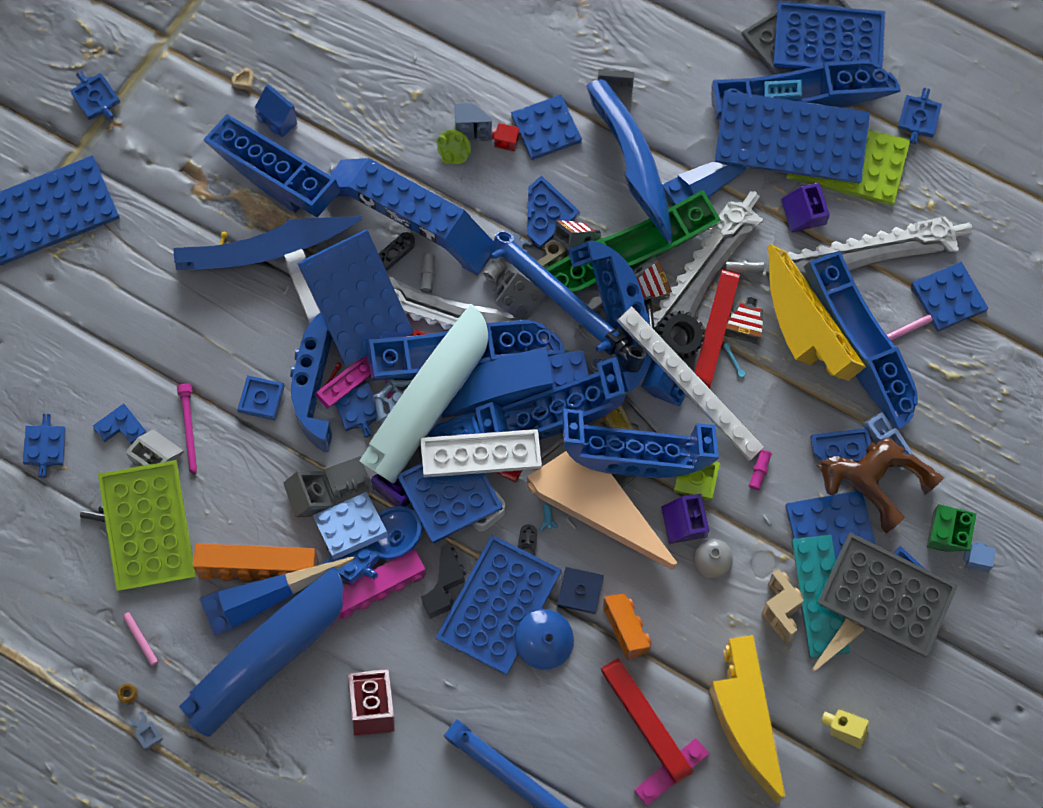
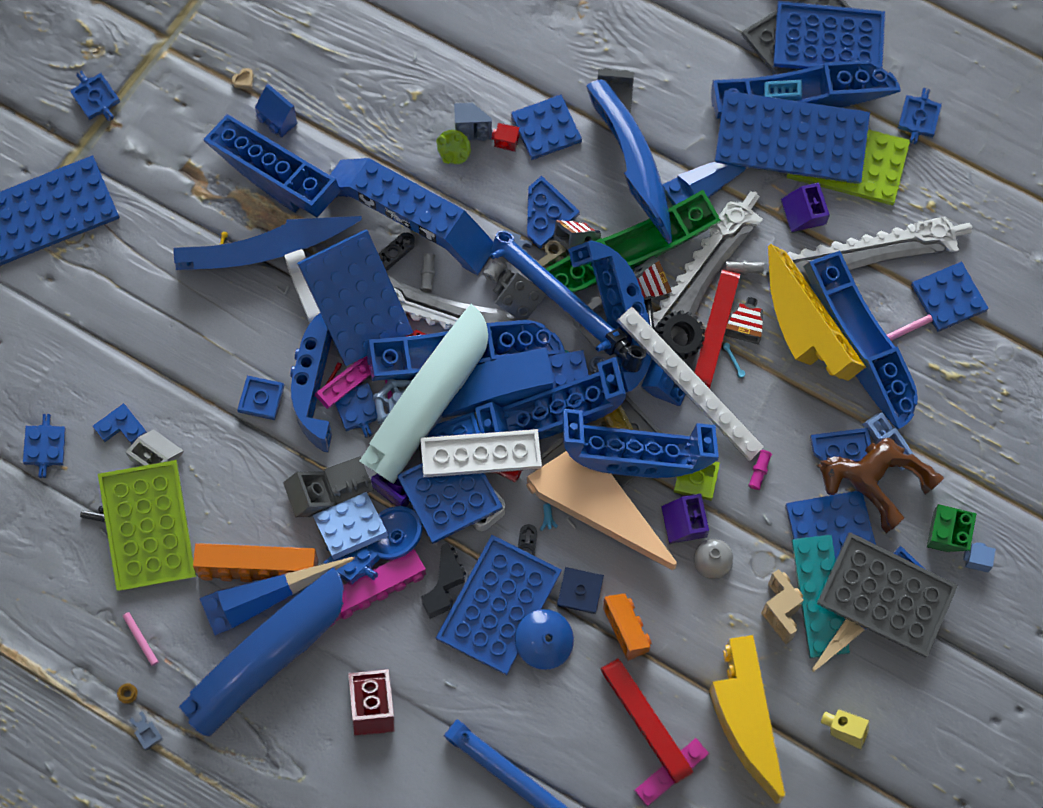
(184, 392): dark pink piece -> none

